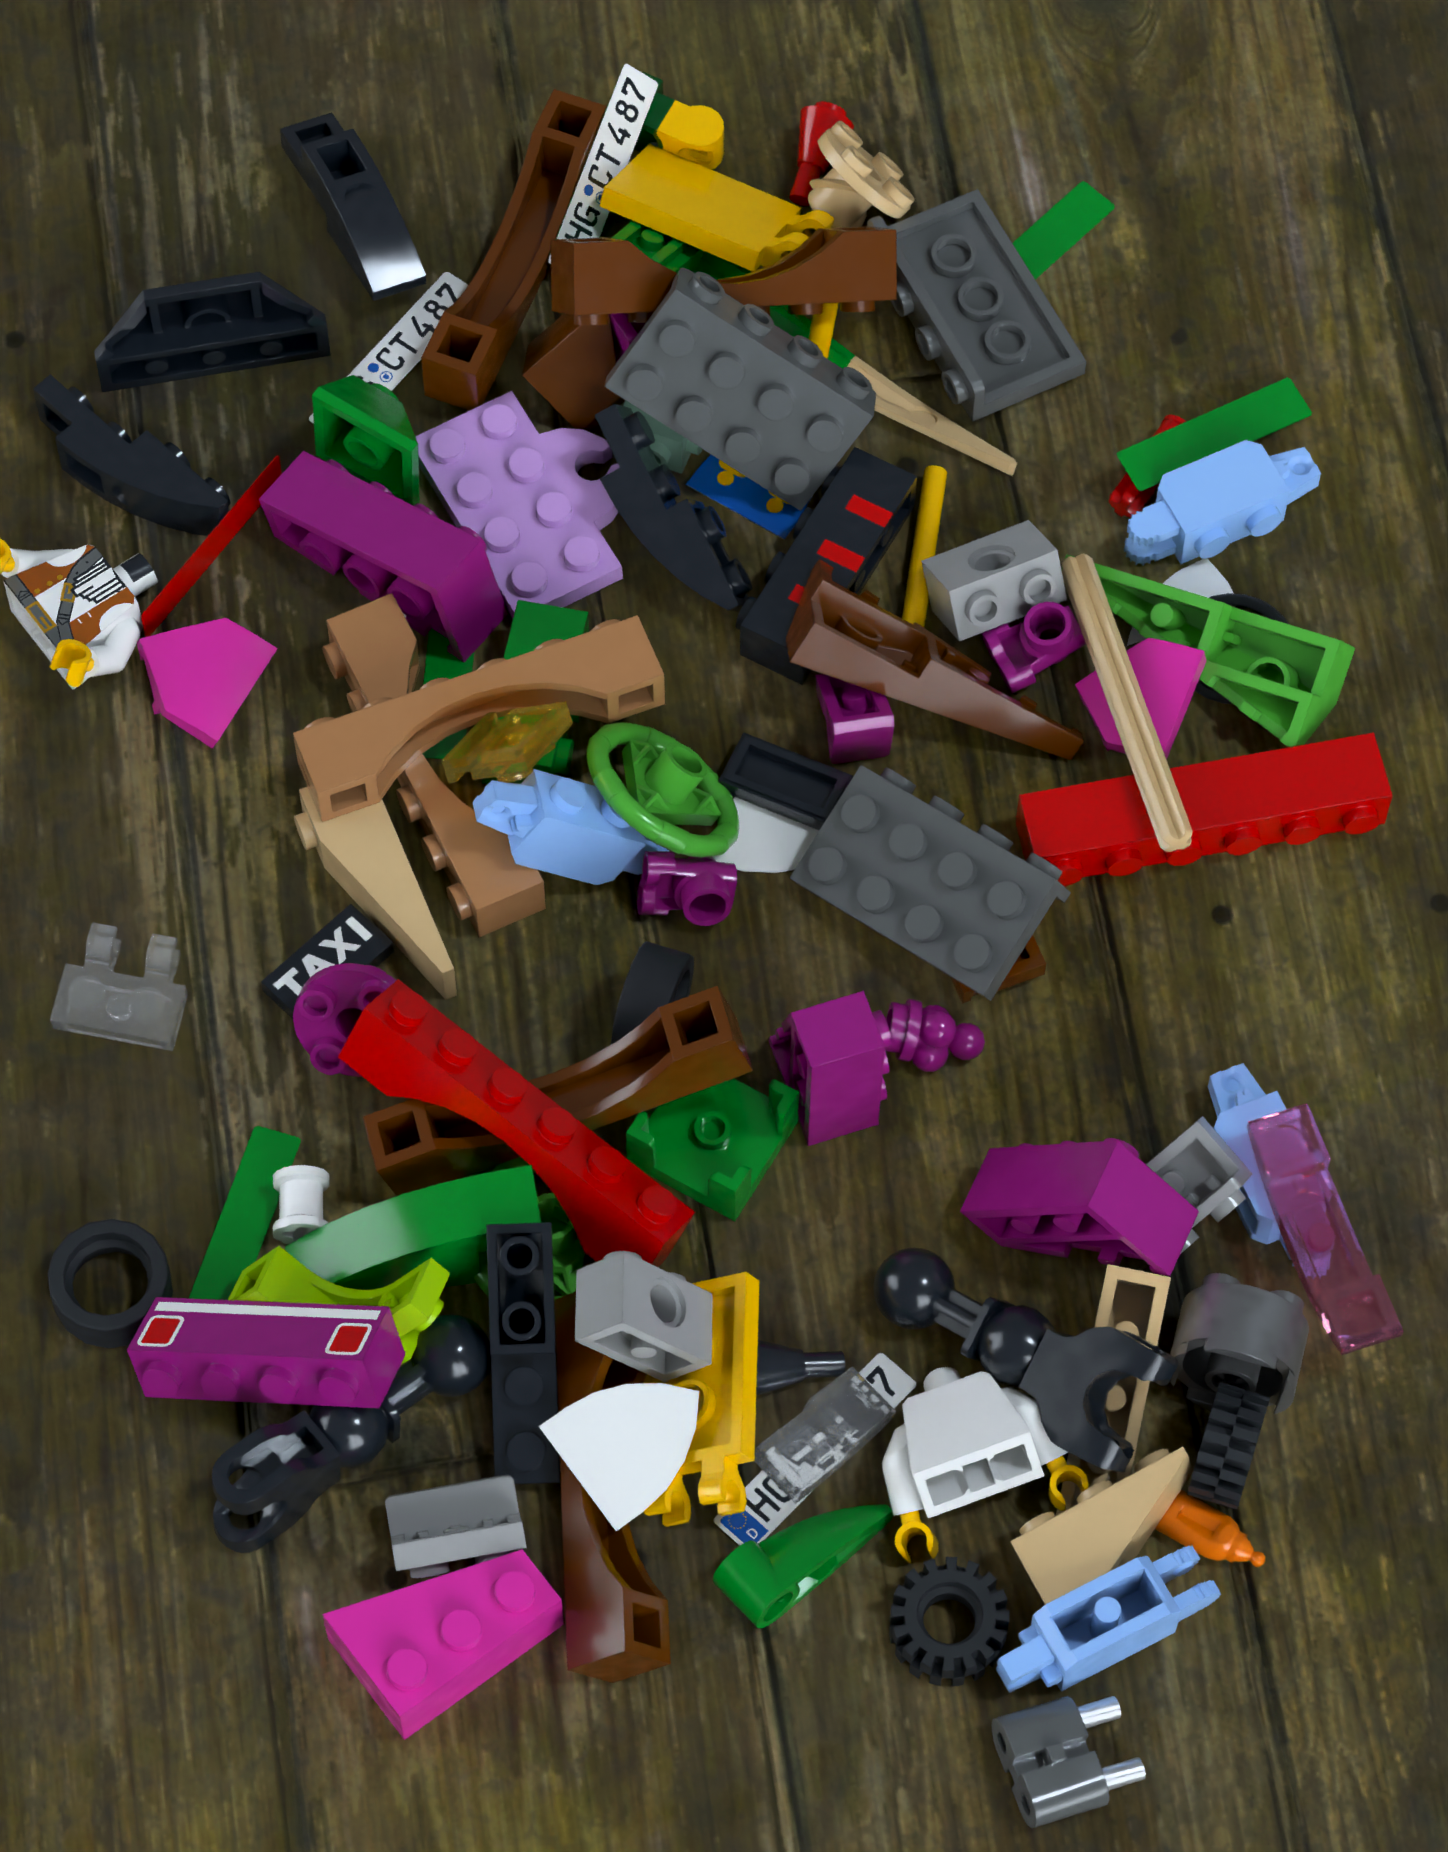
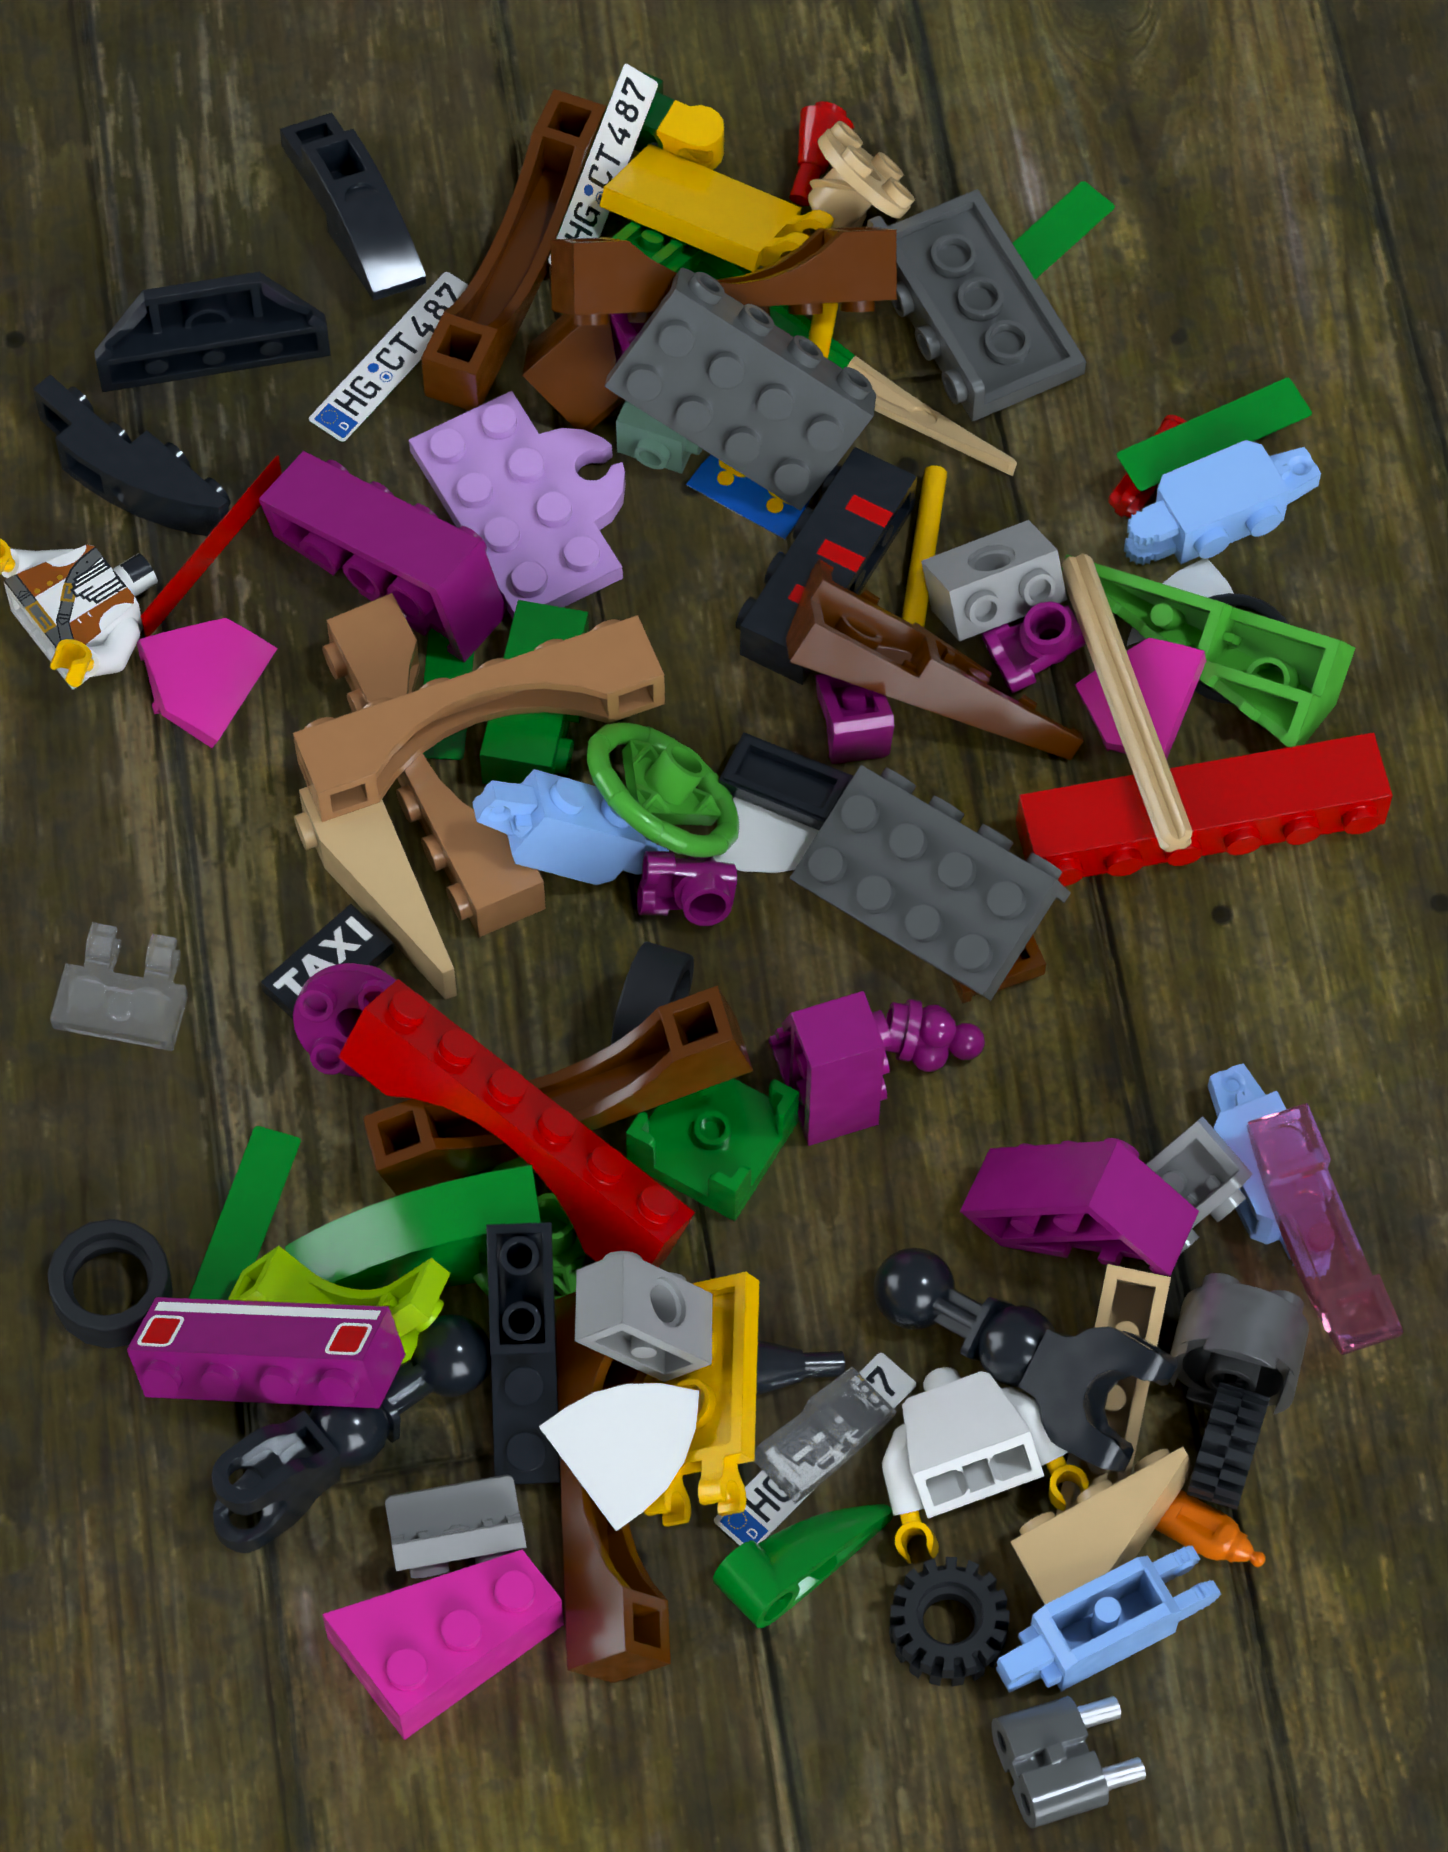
(299, 1201): white bush -> none
(367, 434): green slope -> none
(508, 745): clear yellow plate -> none
(680, 534): black slope -> none

